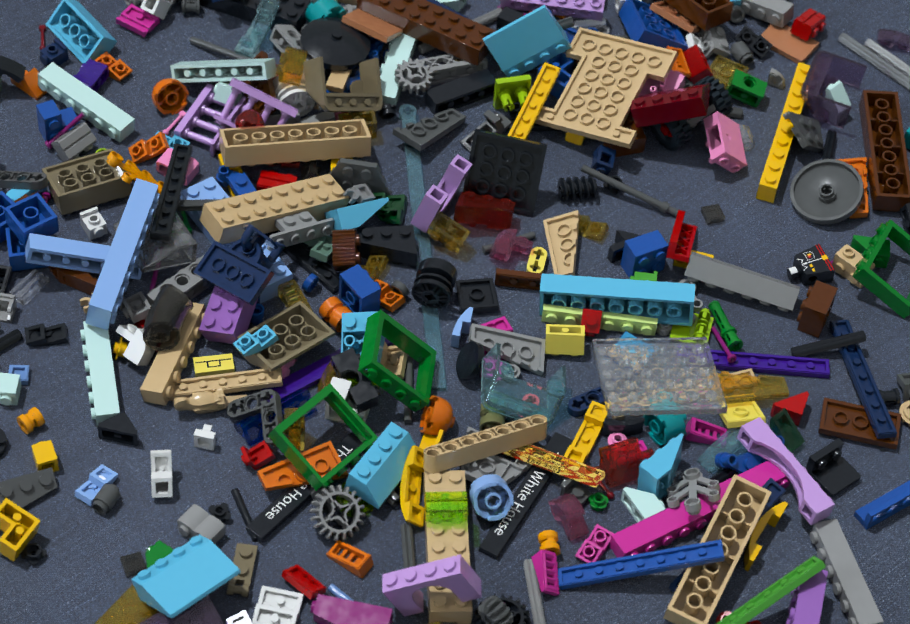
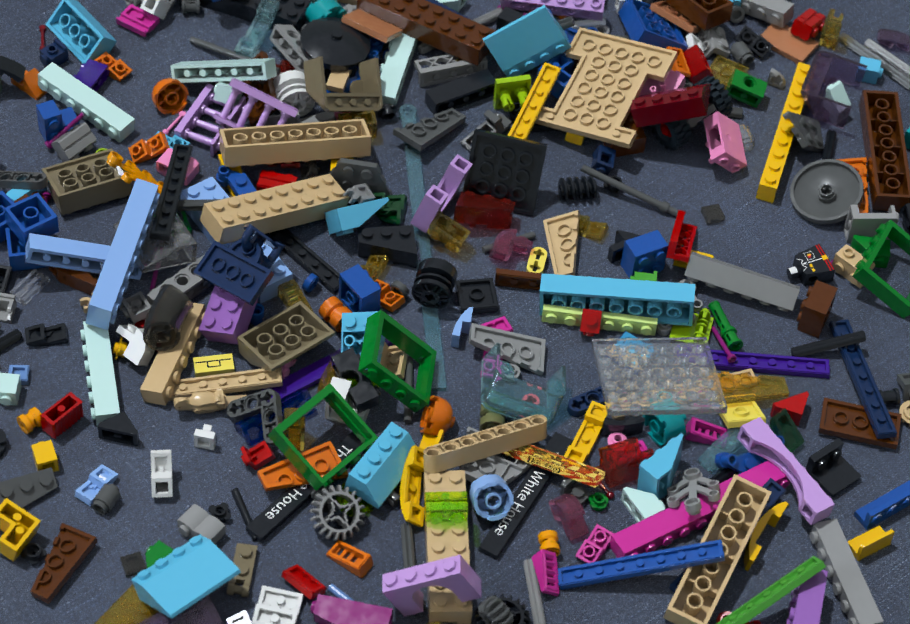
(62, 415): none -> red brick
(65, 557): none -> reddish brown wing
(93, 223): white brick -> none
(249, 118): clear red hair -> none
(254, 343): medium azure slope -> none
(292, 66): clear yellow brick -> none
(300, 228): light grey bracket -> none
(321, 248): sand green plate -> none
(345, 249): reddish brown brick -> none
(412, 74): light grey gear -> none
(469, 360): black tile -> none
(565, 339): light yellow brick -> none
(831, 30): none -> clear yellow hinge
(866, 223): none -> light grey panel
(870, 542): none -> yellow panel
(873, 69): none -> medium azure brick

